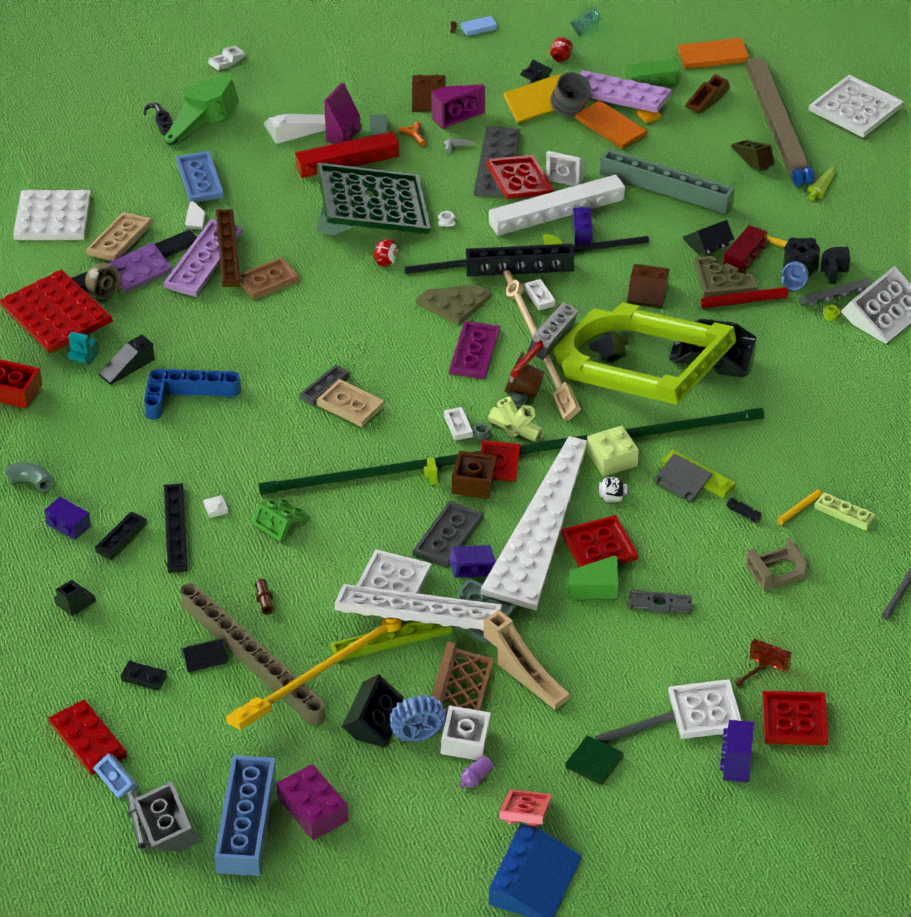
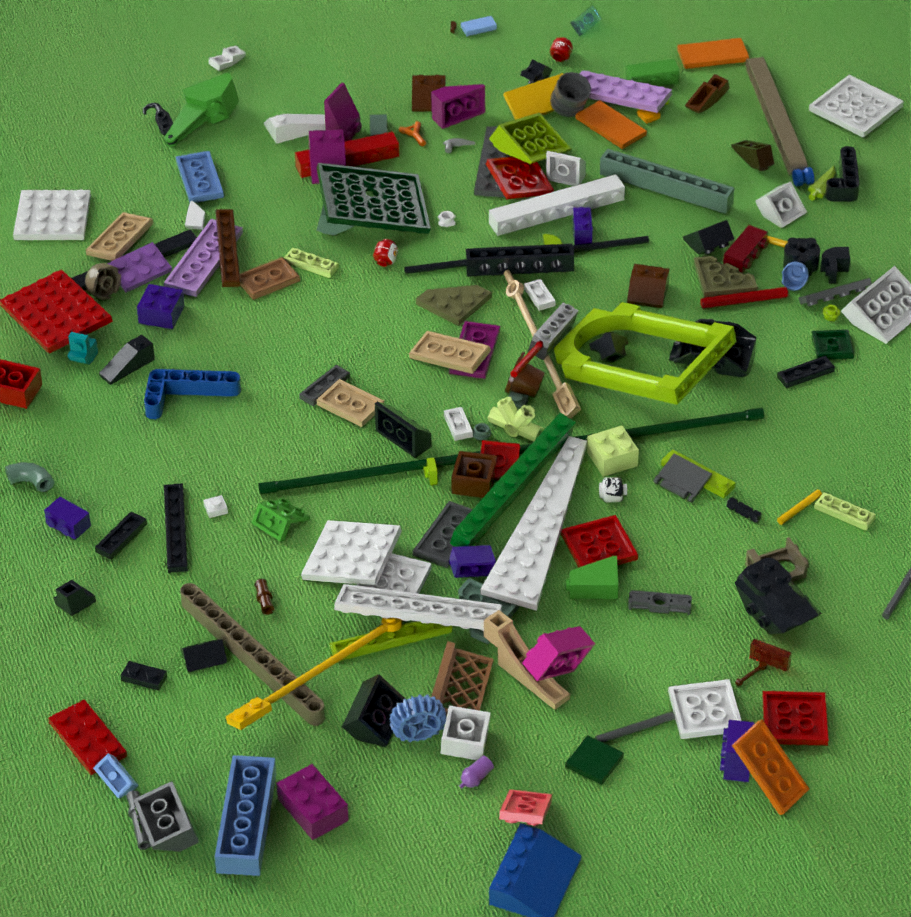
(160, 306): none -> dark purple brick
(311, 262): none -> yellowish green tile
(326, 148): none -> magenta slope
(351, 552): none -> white plate
(401, 430): none -> black slope
(449, 352): none -> tan tile
(513, 482): none -> green brick
(528, 139): none -> lime slope
(558, 653): none -> dark pink brick
(770, 767): none -> orange tile
(773, 597): none -> black slope
(781, 205): none -> white slope
(805, 372): none -> black tile
(833, 344): none -> dark green tile
(847, 186): none -> black beam

